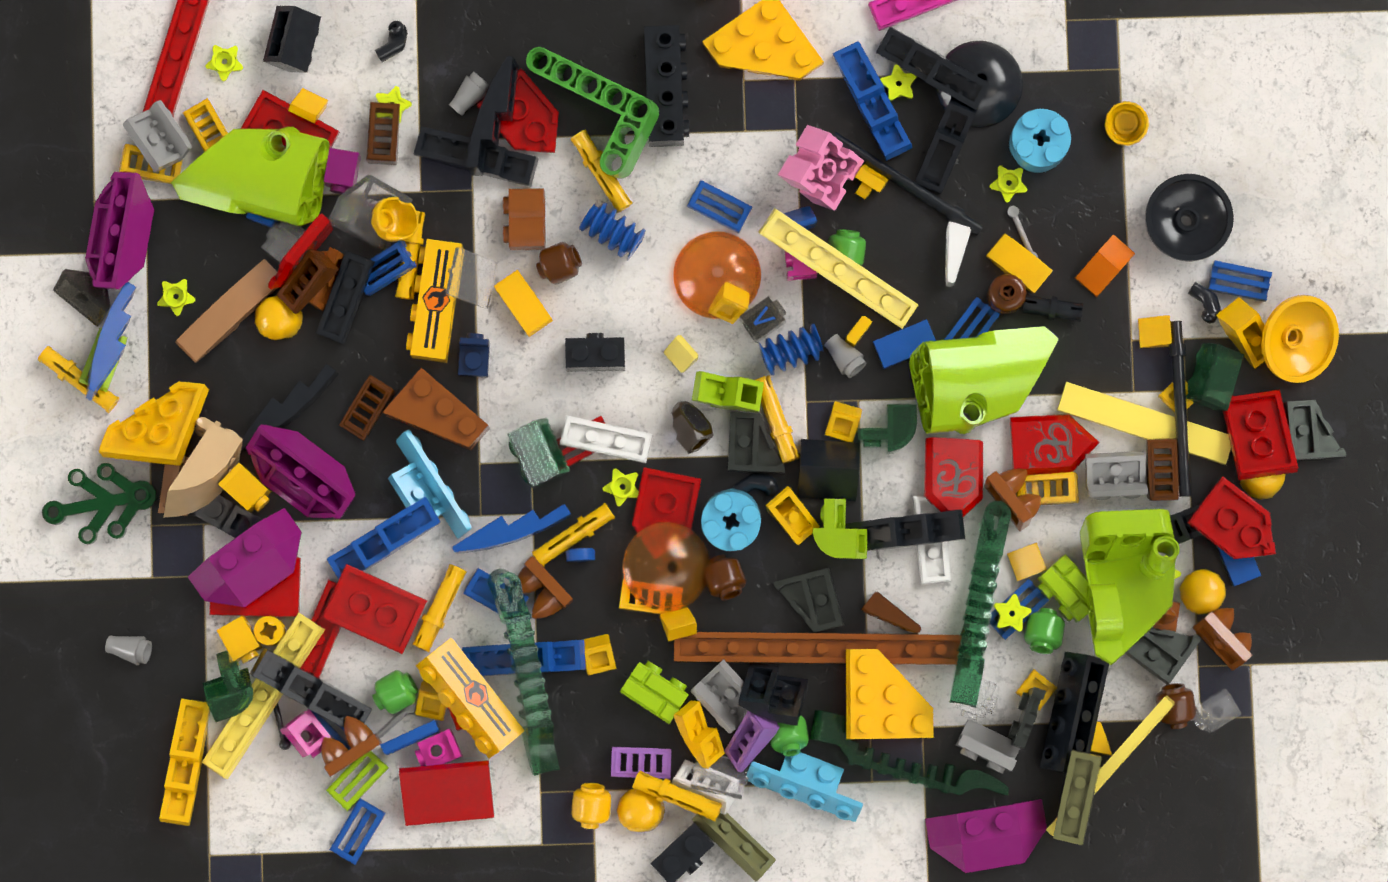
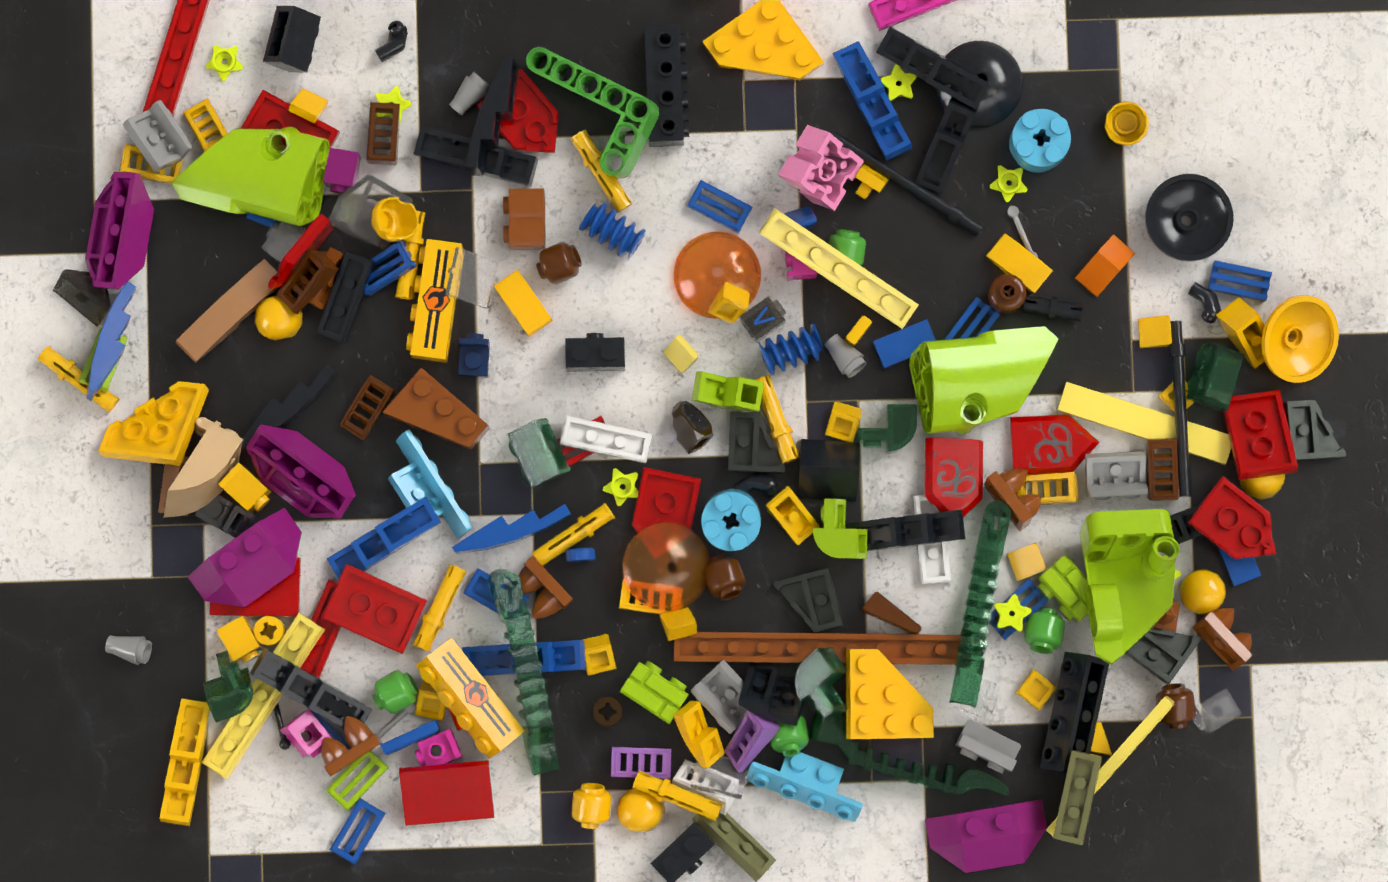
(104, 503): dark green plant -> none
(175, 304): neon yellow plate -> none
(611, 711): none -> dark brown wheel
(816, 678): none -> clear green brick
(956, 242): white slope -> none
(1029, 705): pearl dark grey wing -> none

